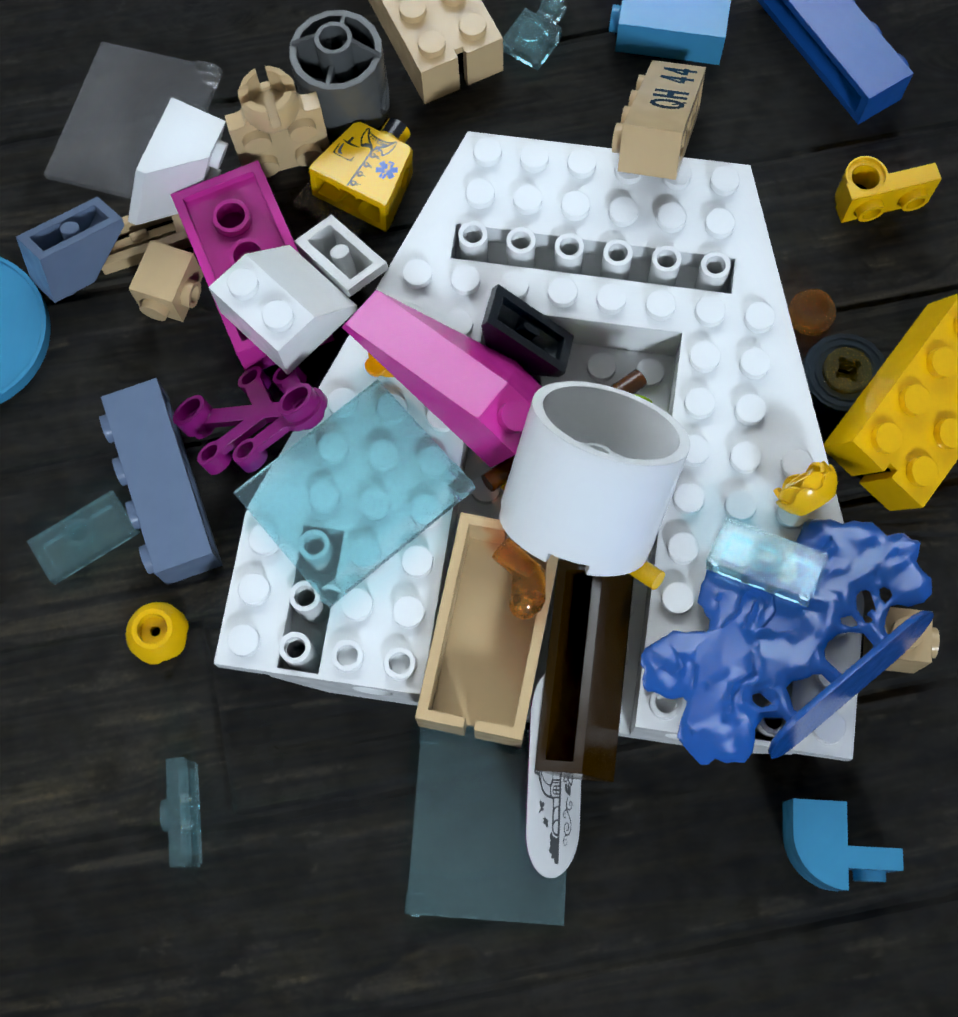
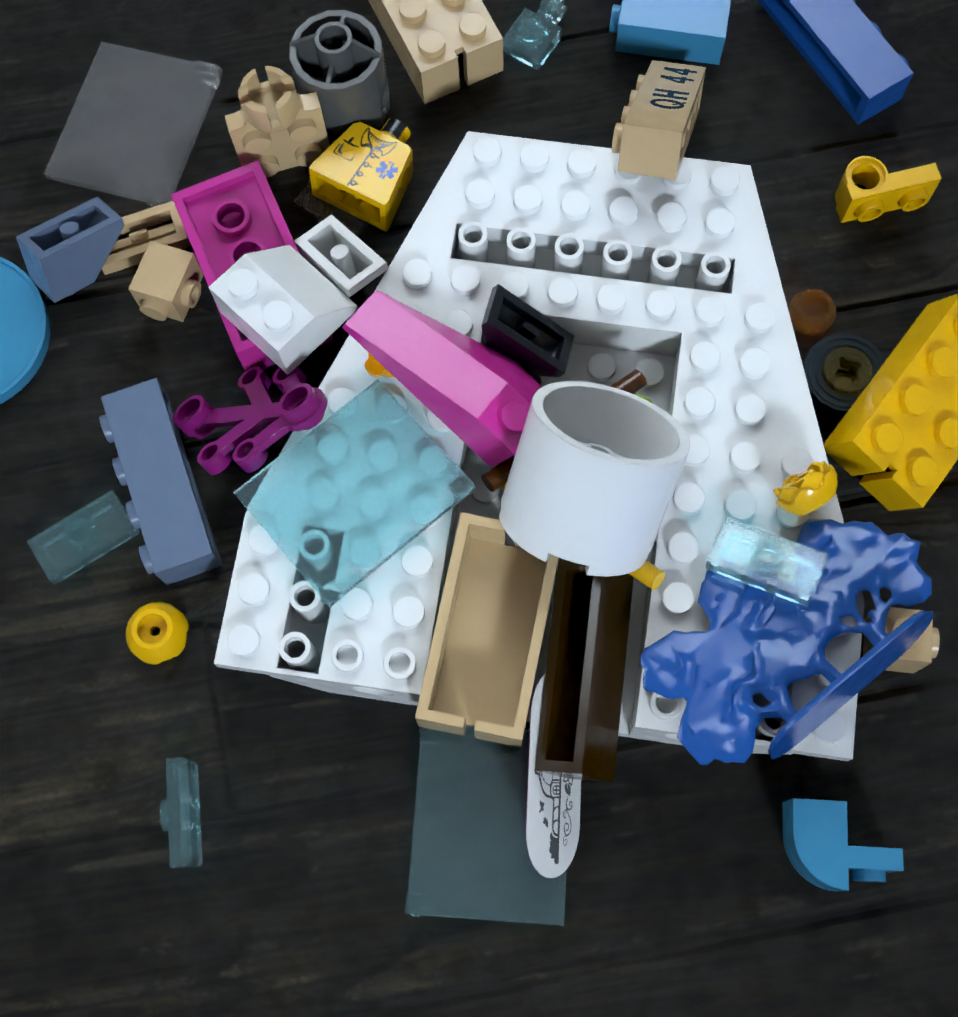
(179, 155): white slope -> none
(528, 579): clear orange arm -> none

